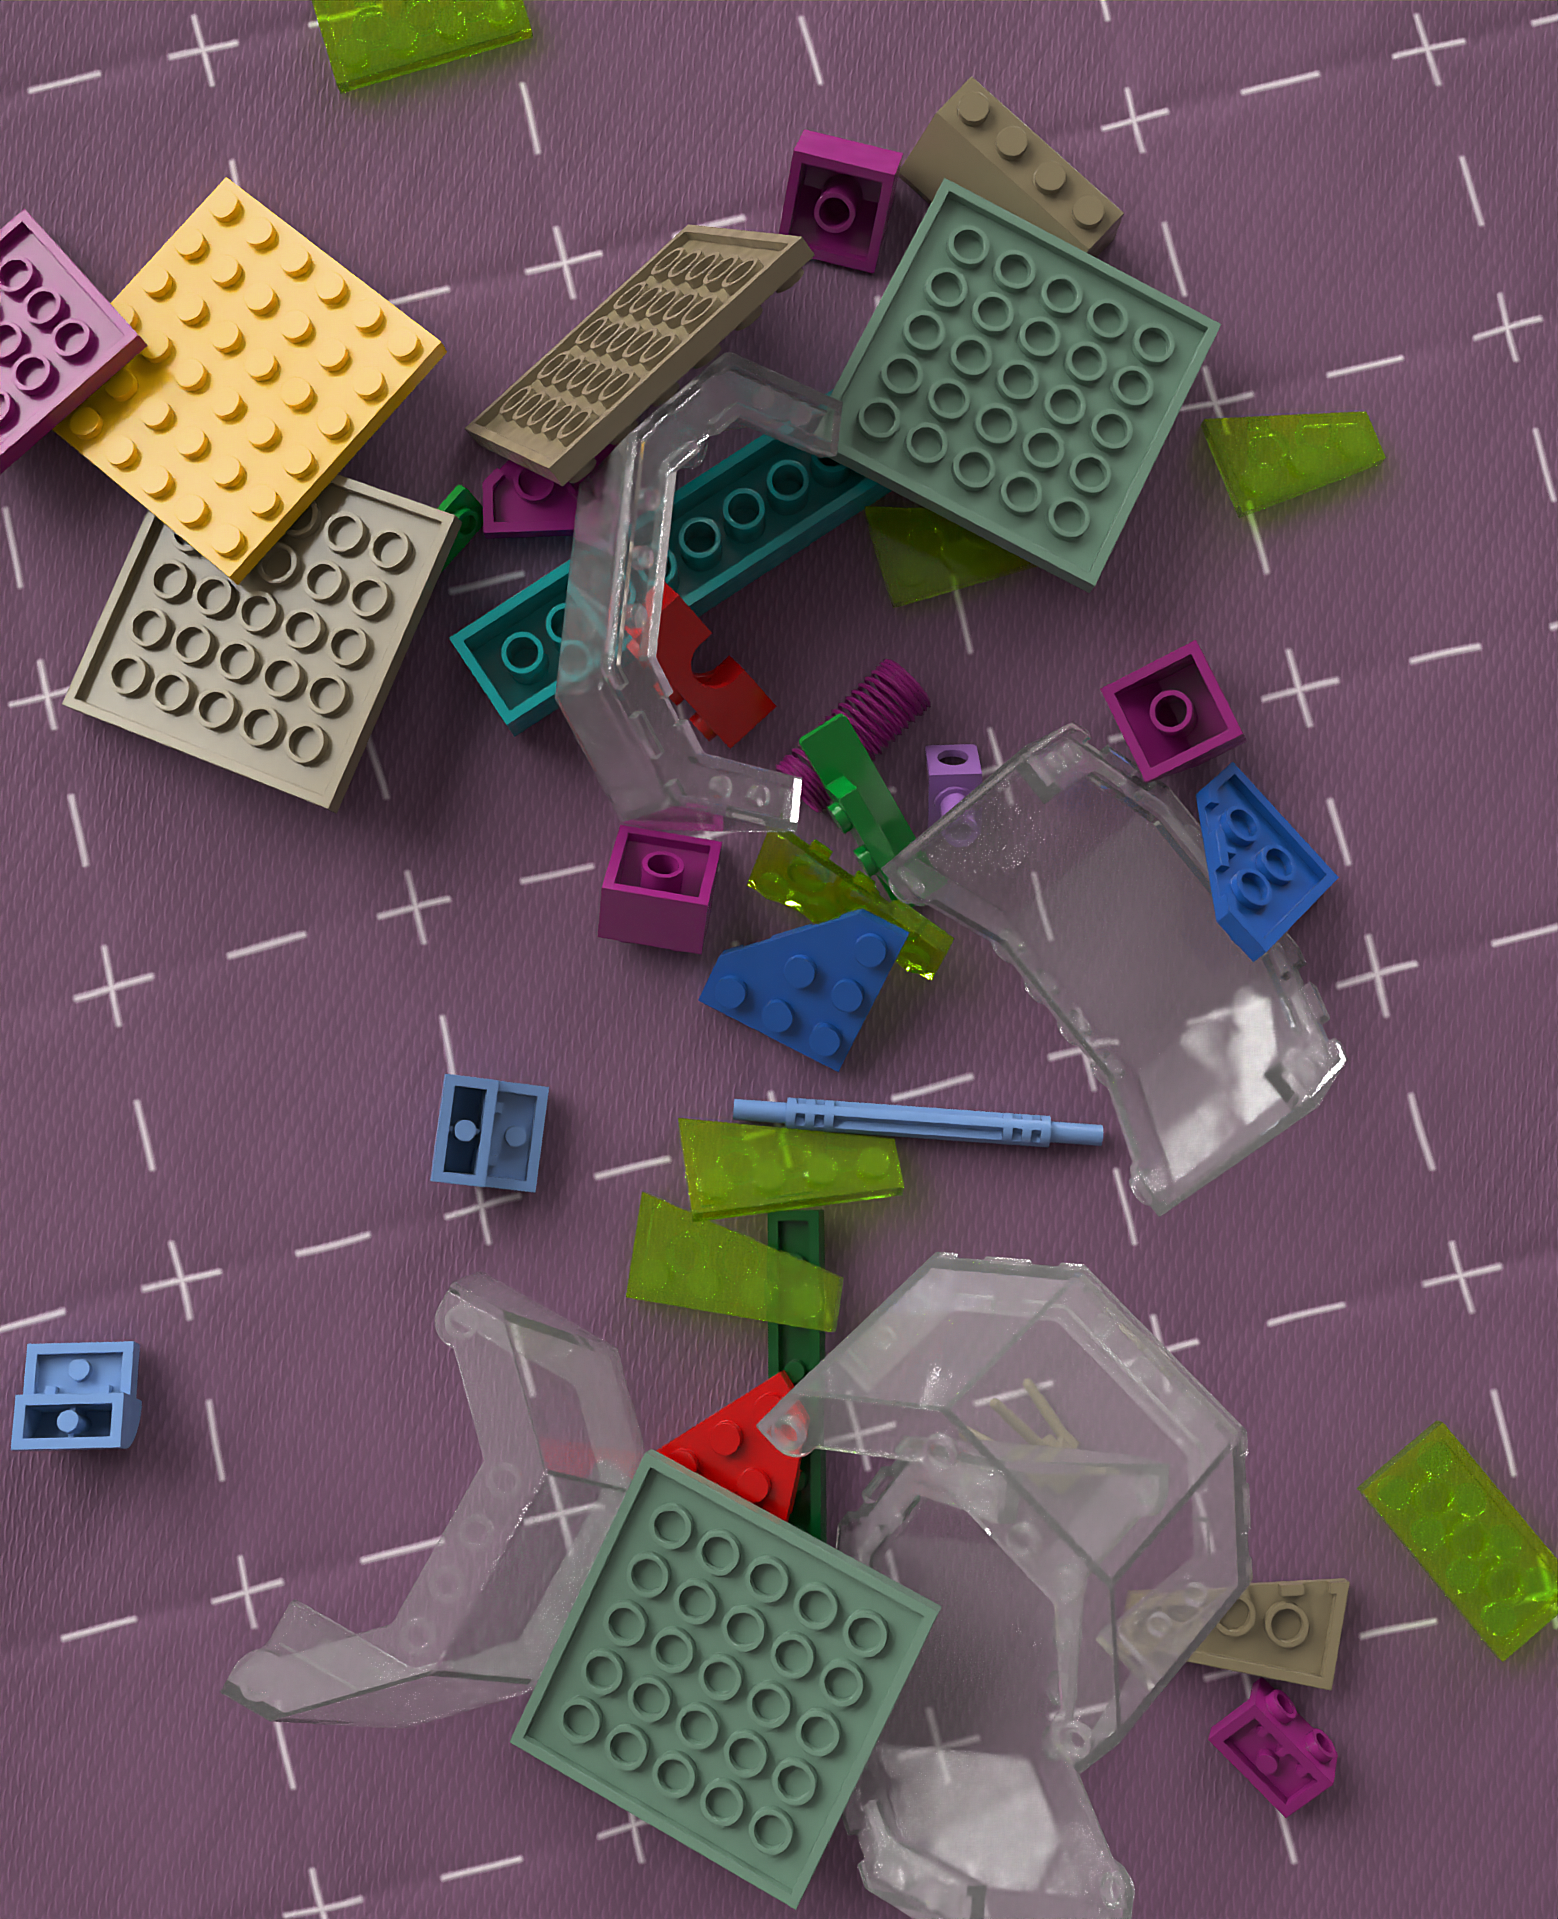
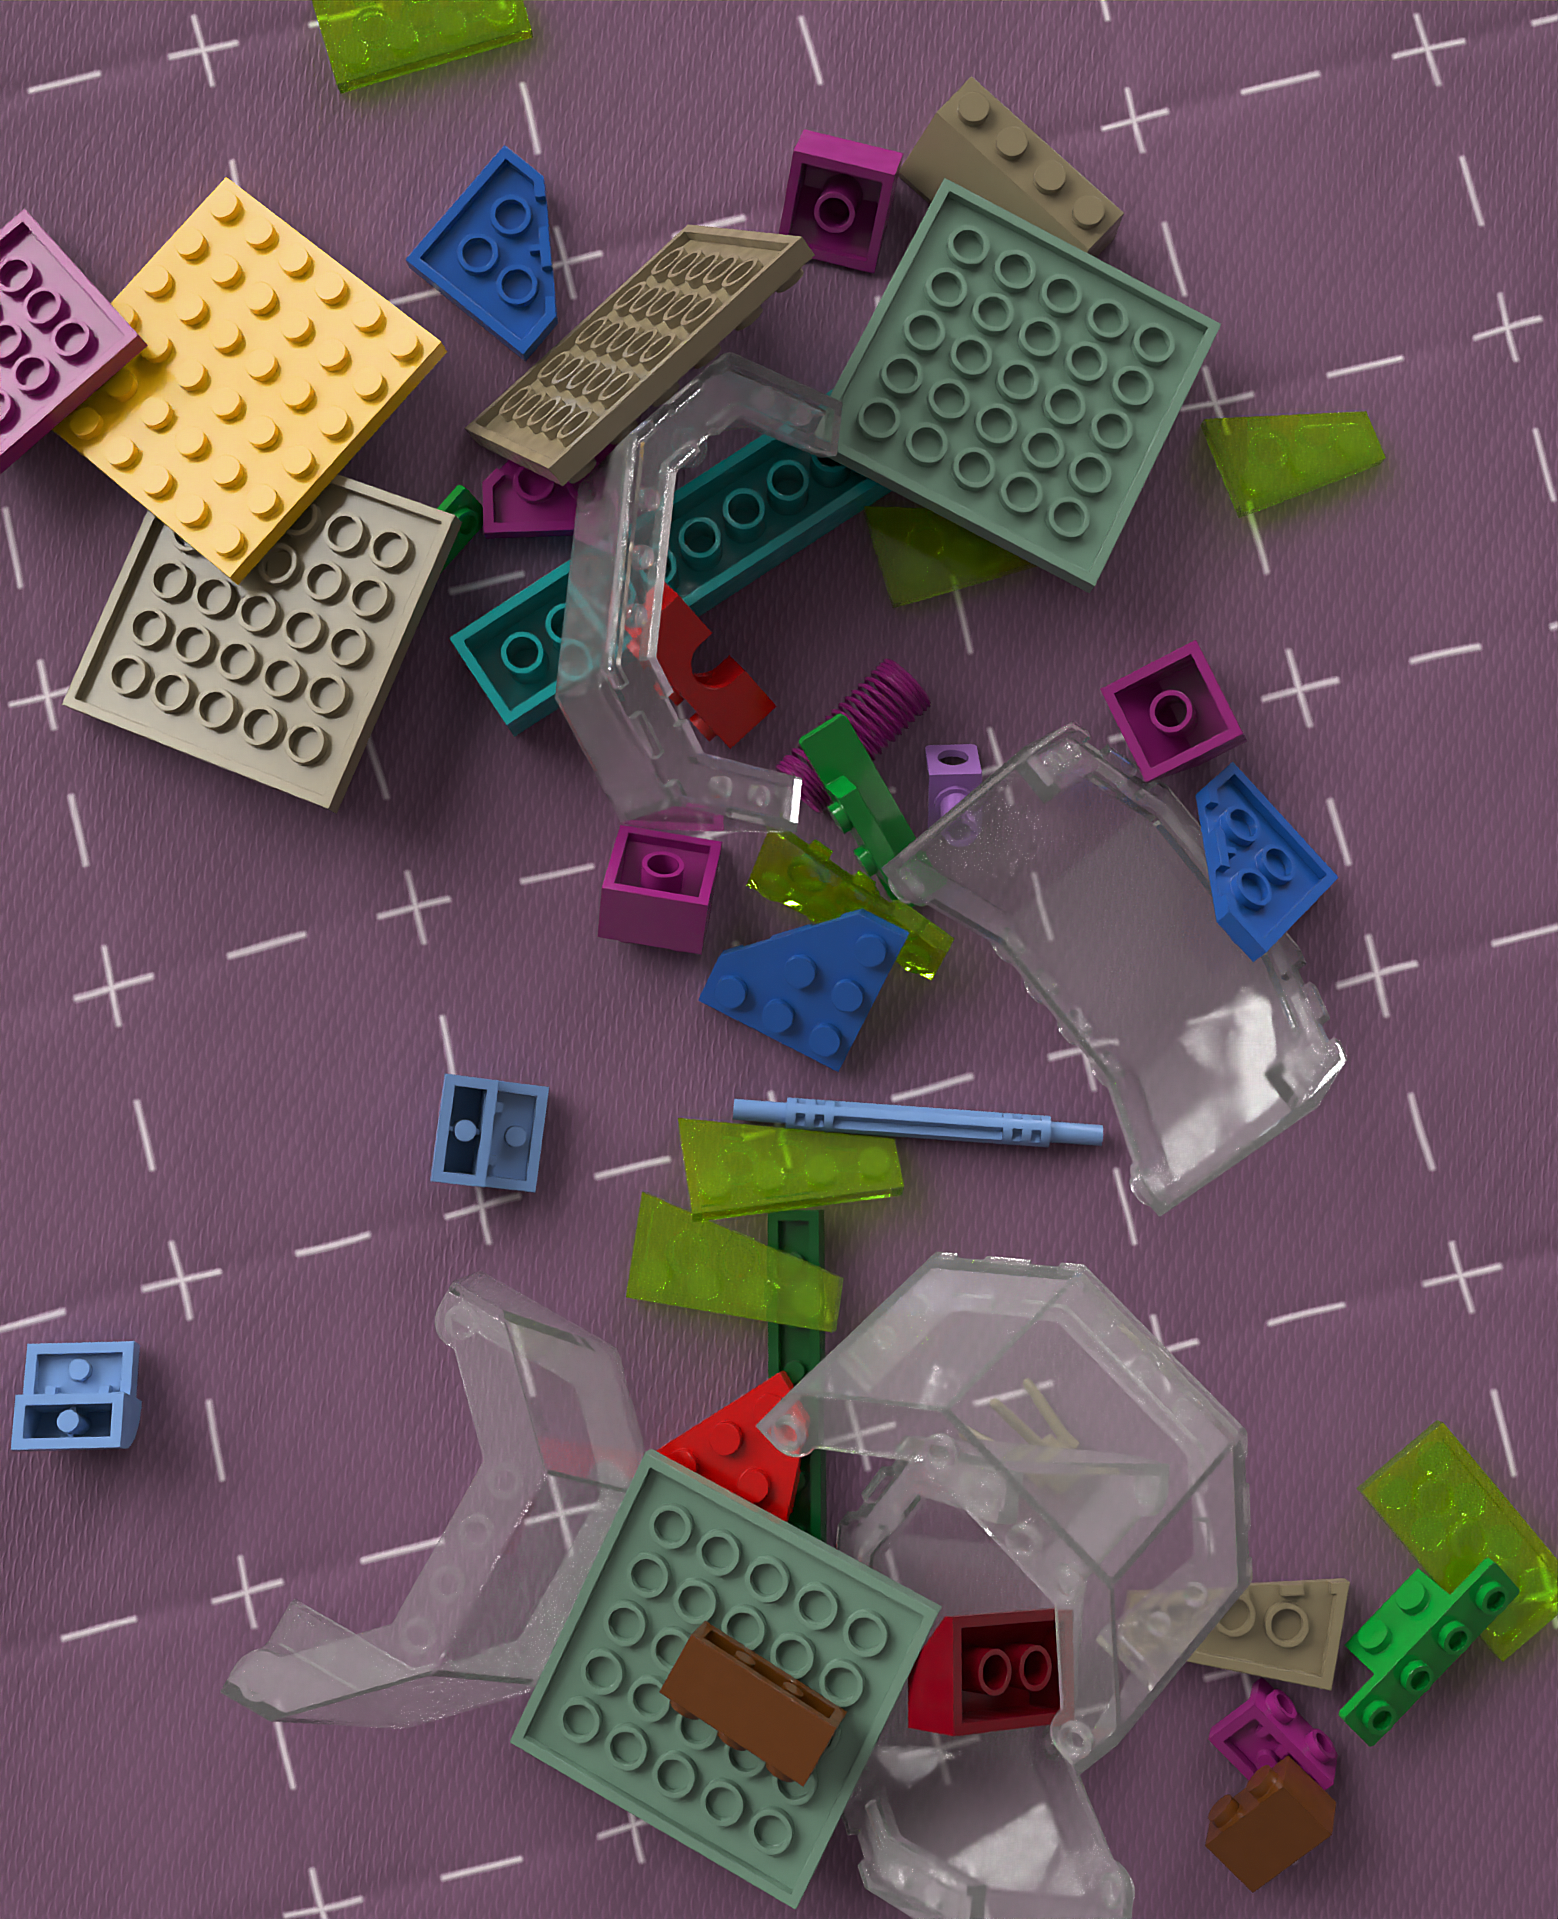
(496, 254): none -> blue plate
(752, 1704): none -> reddish brown brick
(986, 1674): none -> dark red slope
(1270, 1823): none -> reddish brown brick
(1417, 1640): none -> green bracket

